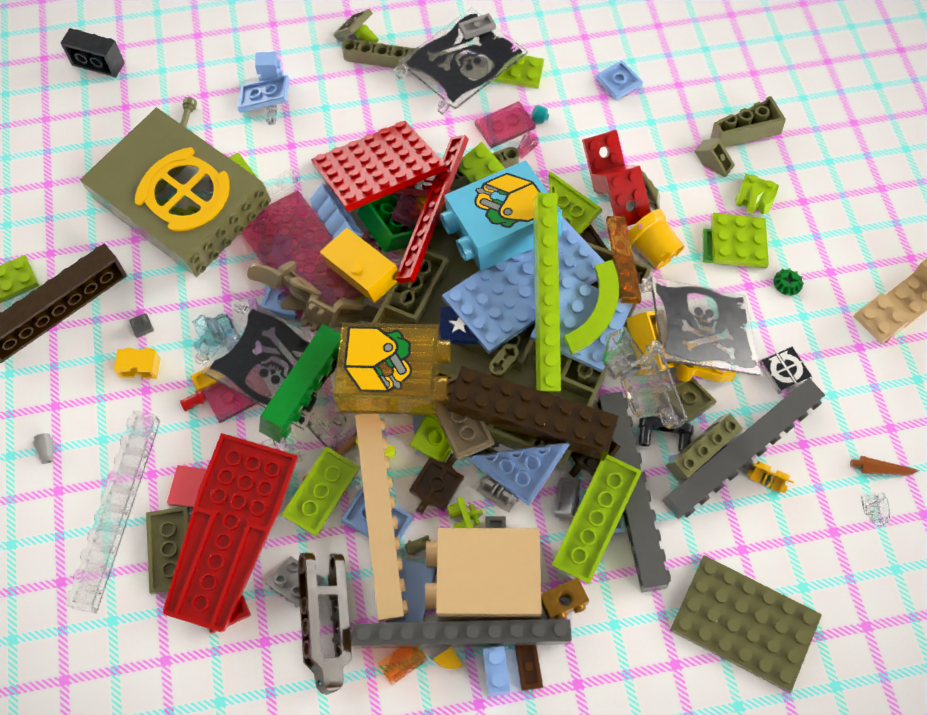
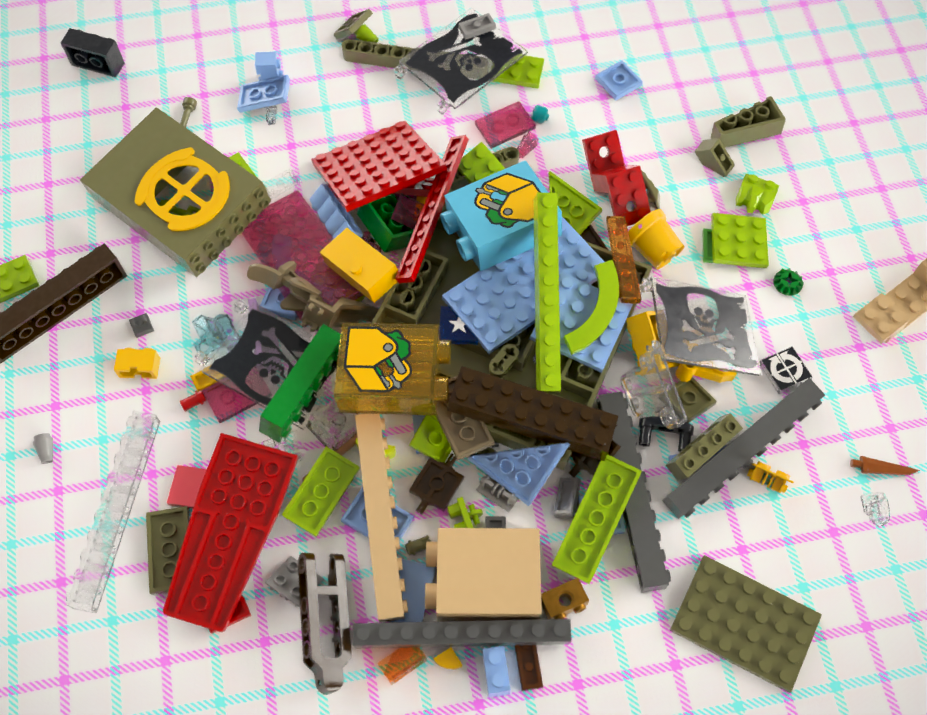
(620, 353): clear slope -> none

